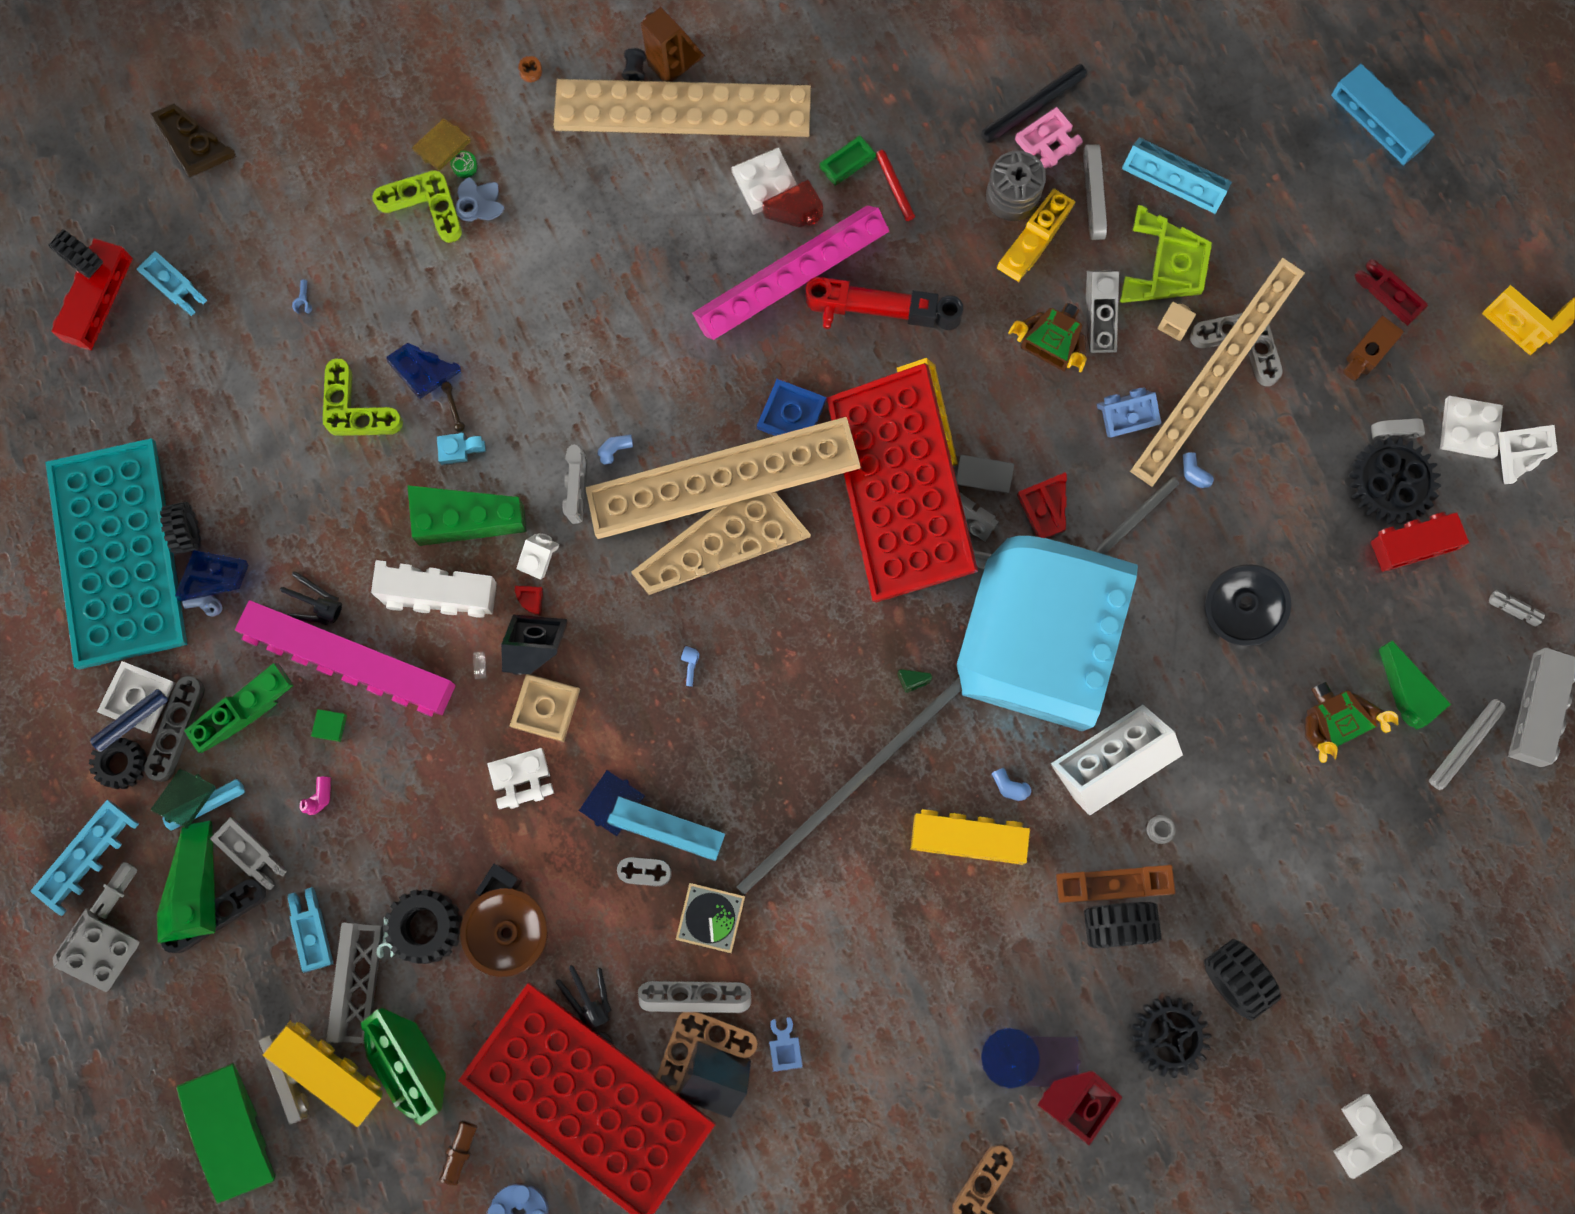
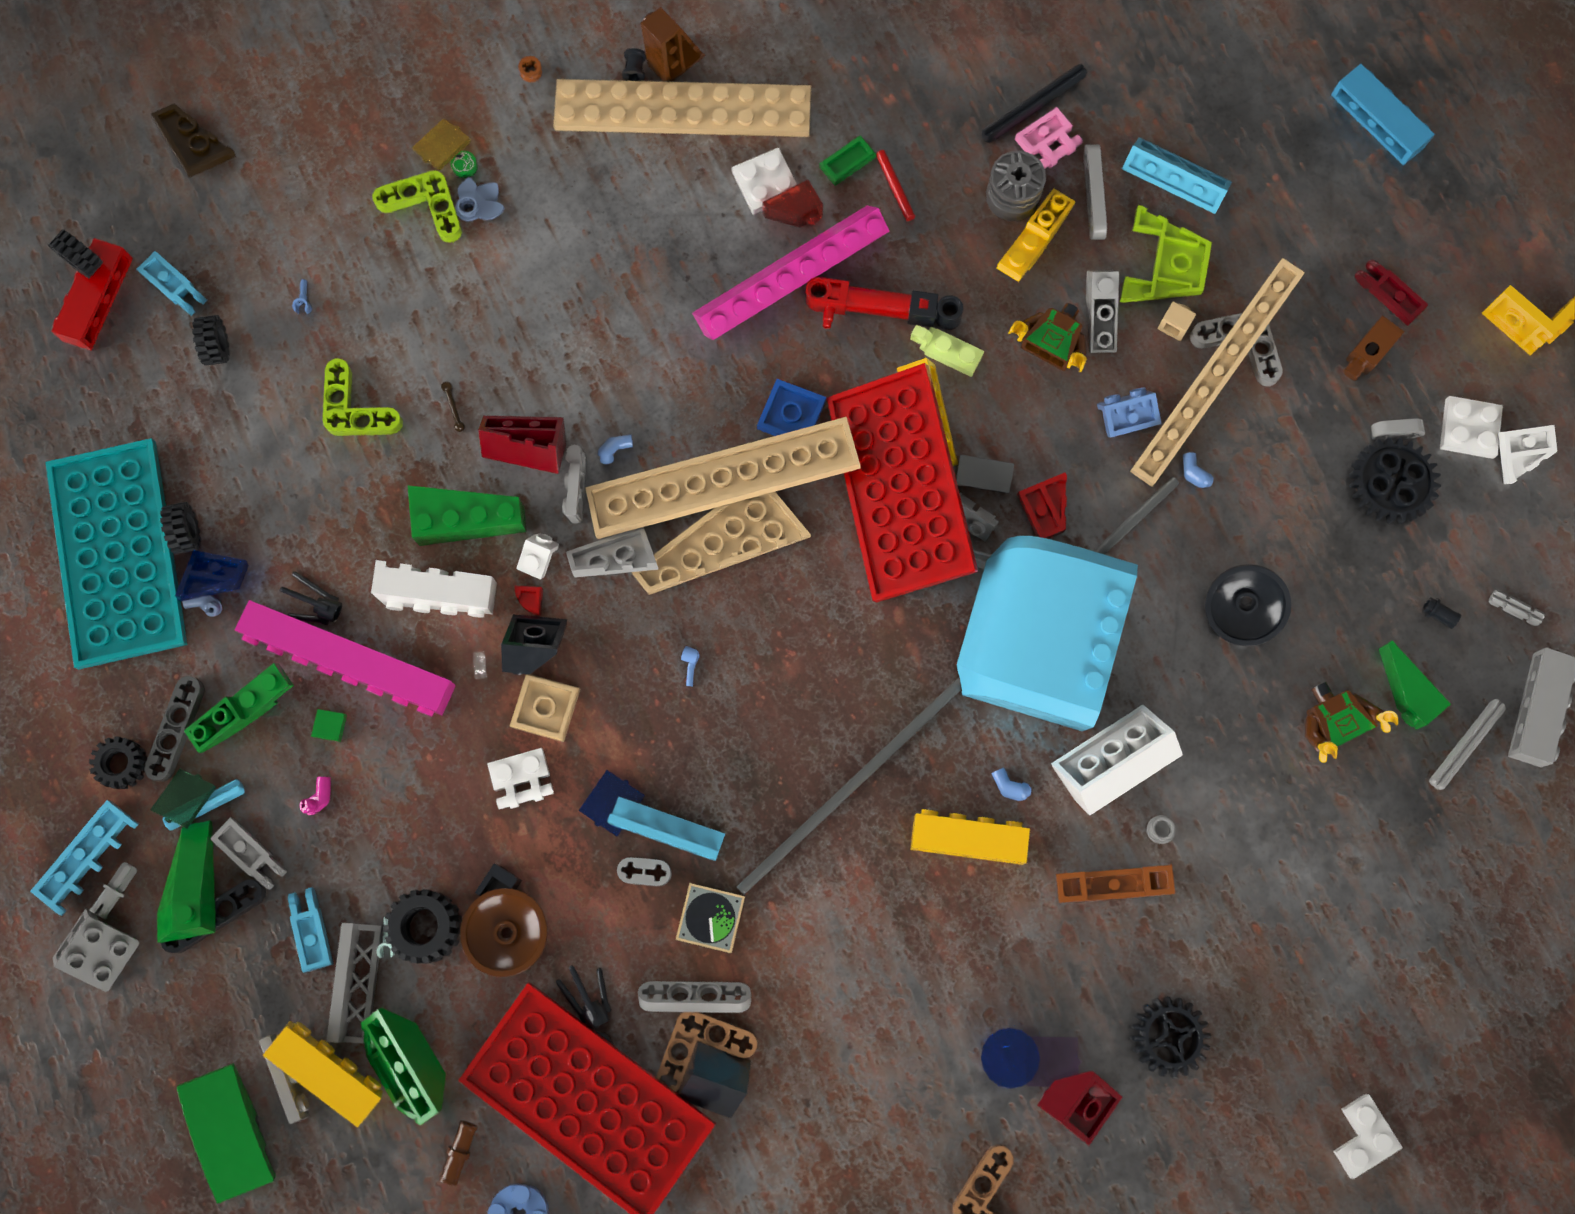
(128, 720): dark blue axle -> none
(129, 688): white plate -> none
(210, 340): none -> black tyre
(421, 369): clear blue wing -> none
(455, 448): medium azure plate -> none
(524, 441): none -> dark red wedge
(613, 555): none -> light grey wing
(785, 1050): medium blue plate -> none
(913, 680): dark green slope -> none
(948, 349): none -> yellowish green hinge
(1122, 924): black tyre -> none
(1242, 979): black tyre -> none
(1419, 541): red brick -> none
(1440, 612): none -> black pin

